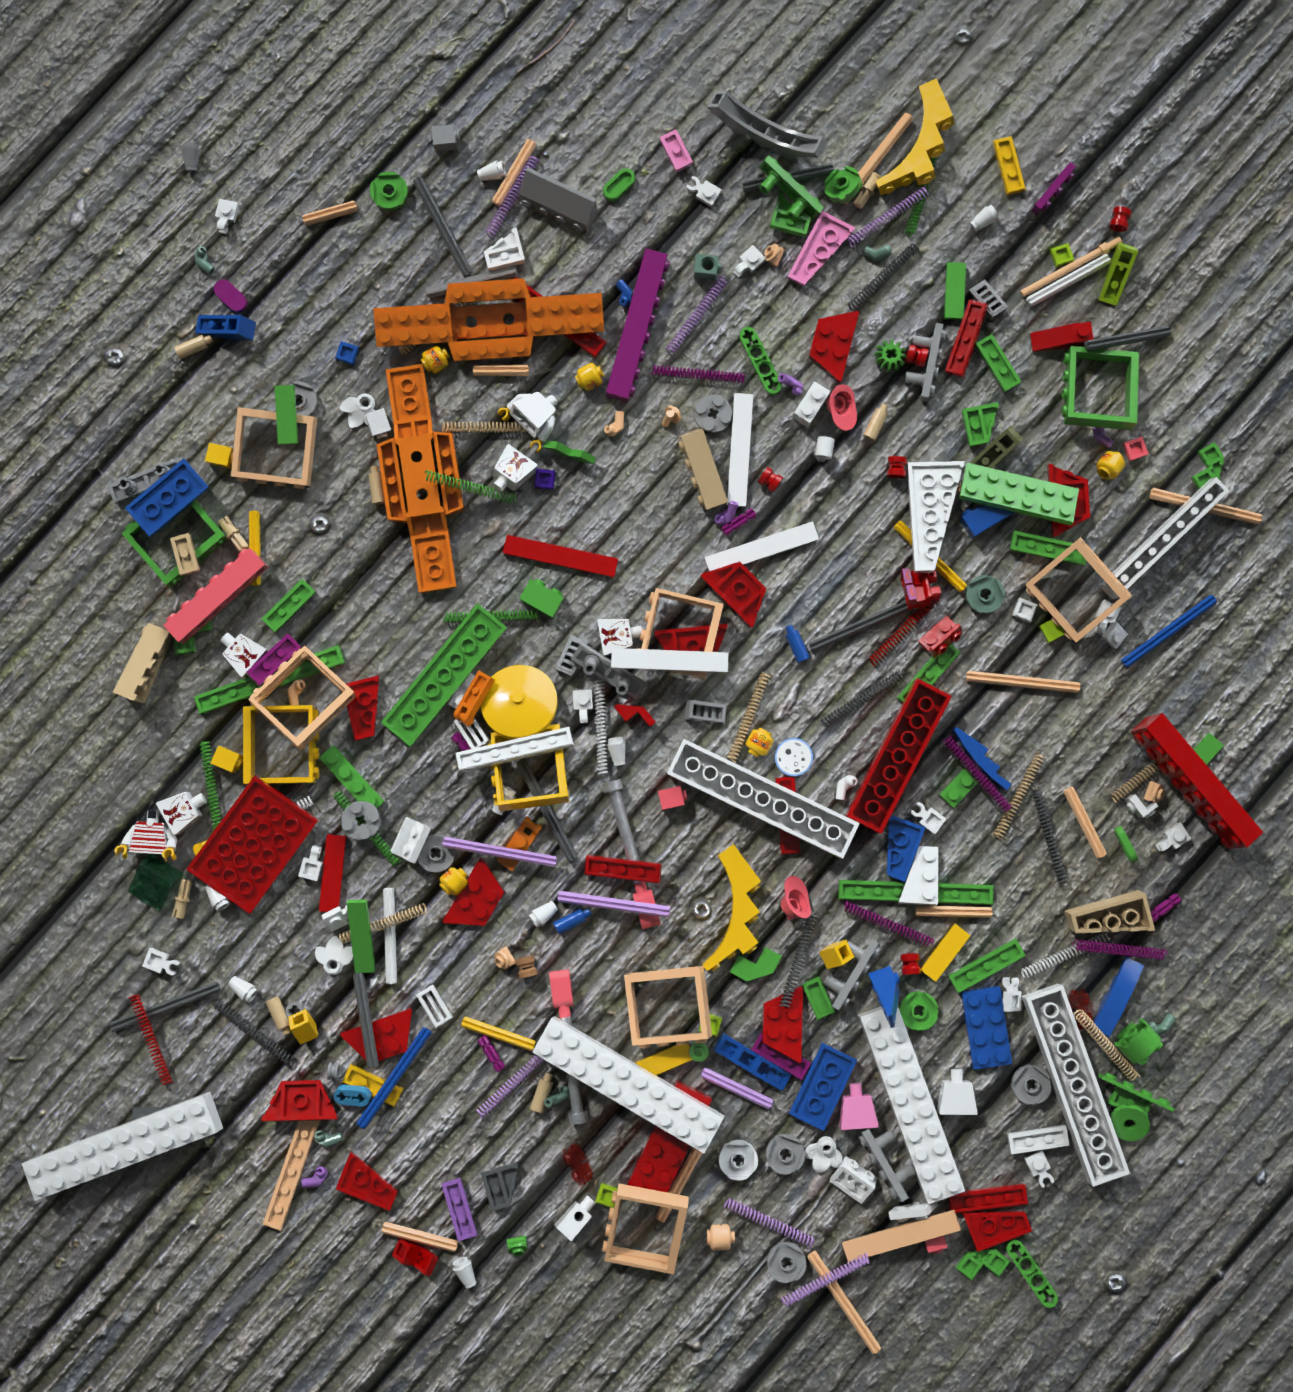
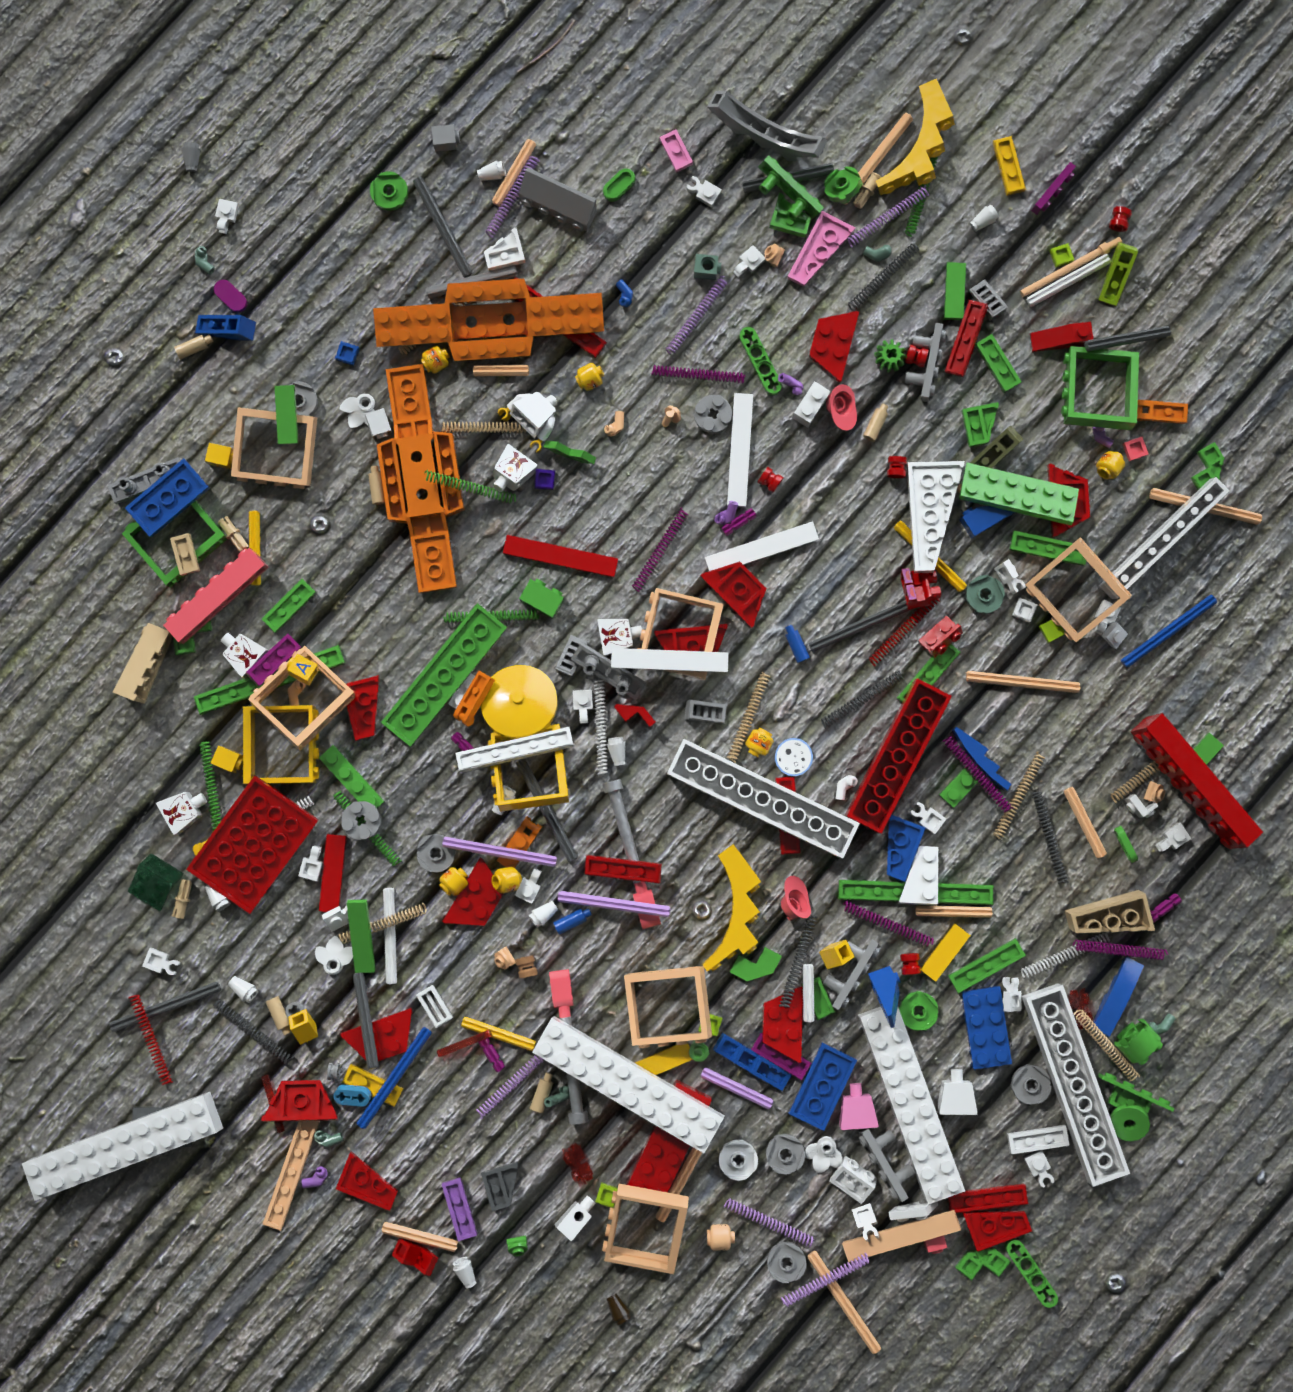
(149, 838): torso -> none
(270, 1093): none -> clear red bar
(302, 669): none -> yellow brick
(329, 213): light nougat axle -> none
(410, 839): white bracket -> none
(464, 1043): none -> clear red bar
(467, 737): white tile -> none
(506, 880): none -> yellow head
(528, 888): none -> white plate
(618, 1309): none -> dark brown cone
(636, 326): magenta brick -> none
(655, 550): none -> magenta piece
(672, 797): coral brick -> none
(703, 469): tan wedge -> none
(808, 993): none -> white axle
(824, 448): white piece -> none
(865, 1220): none -> white plate
(1008, 574): none -> white plate
(1162, 411): none -> orange plate

